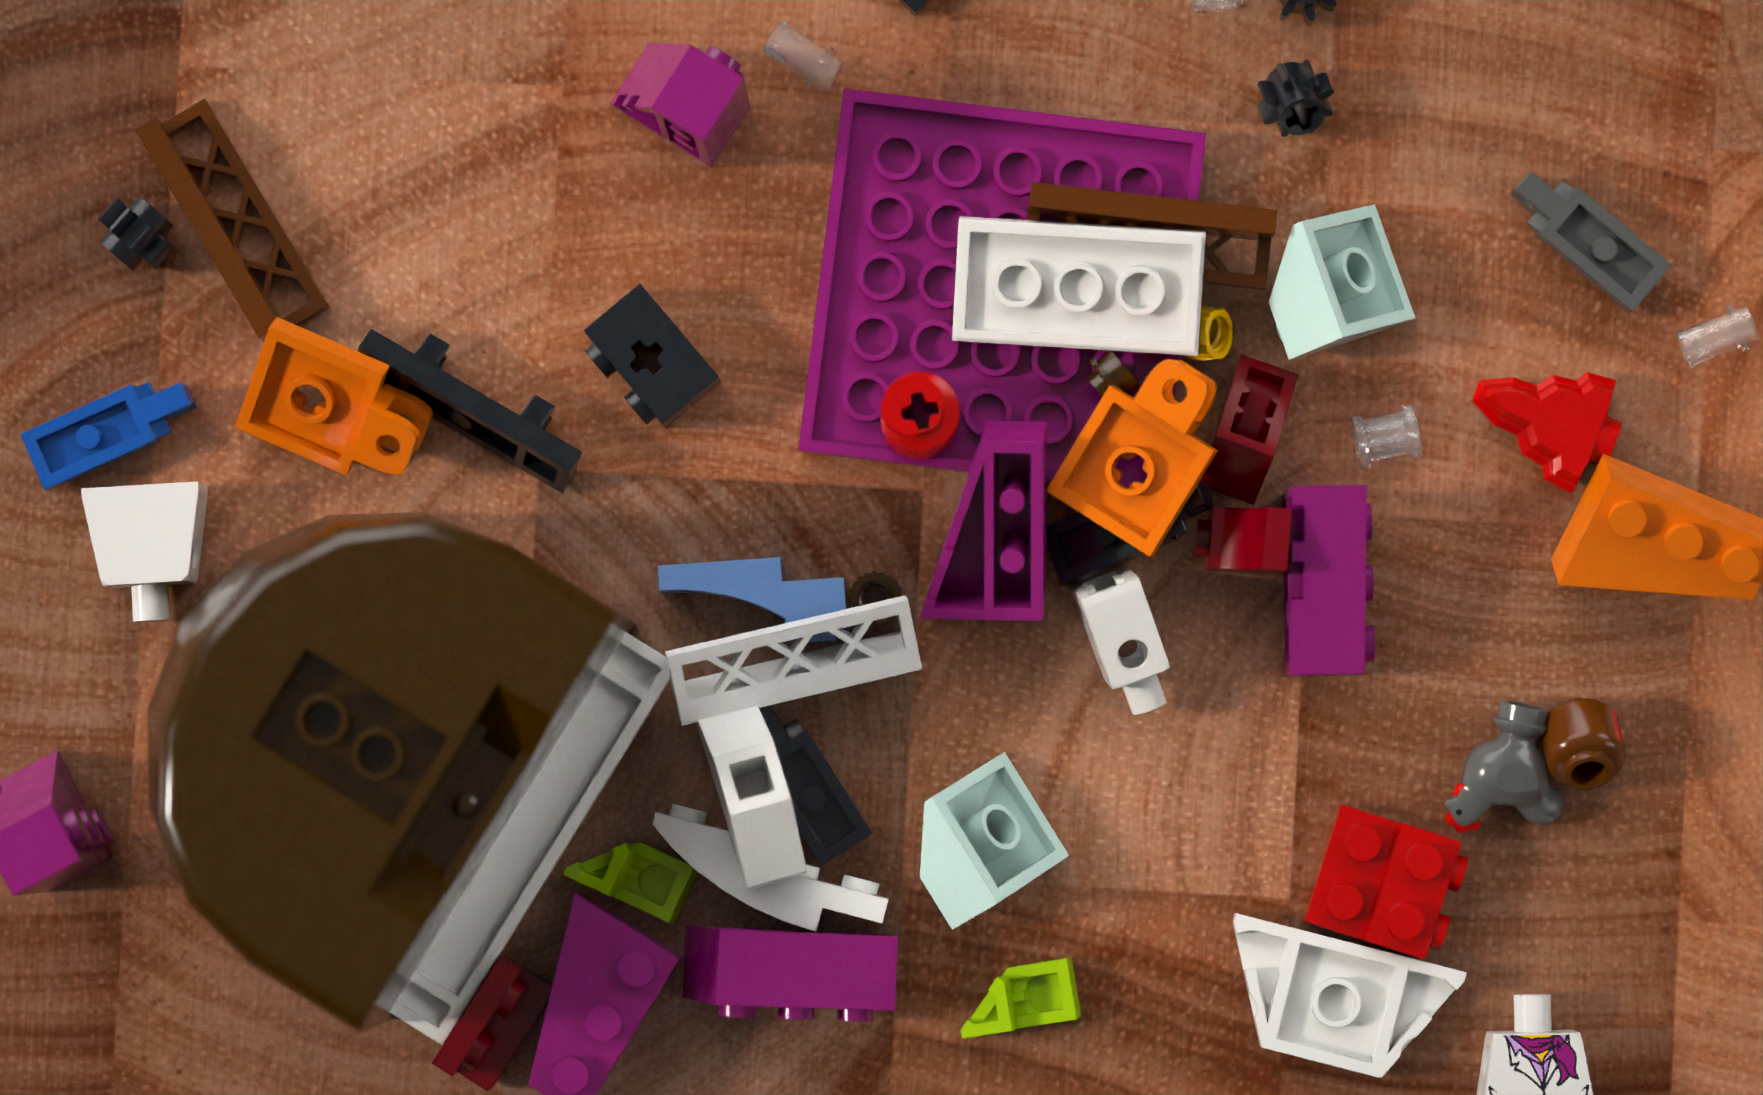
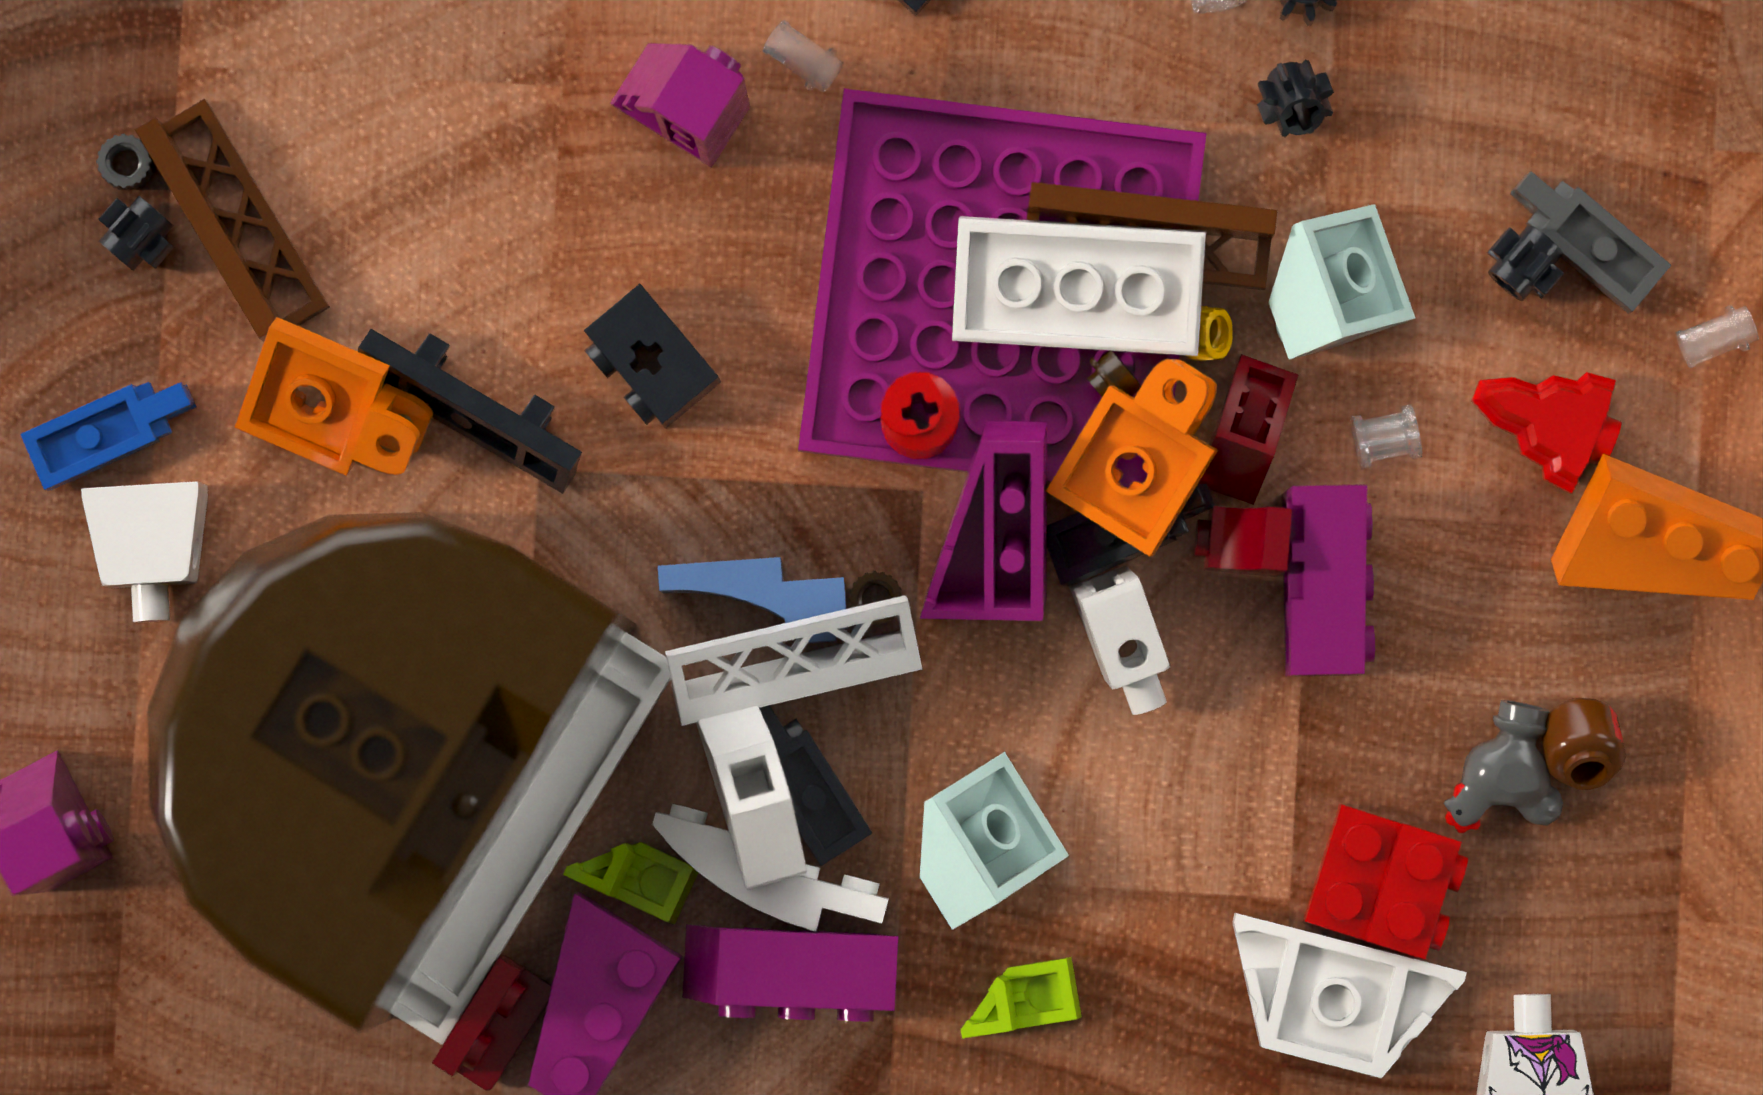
(111, 149): none -> dark grey axle
(1525, 263): none -> black gear

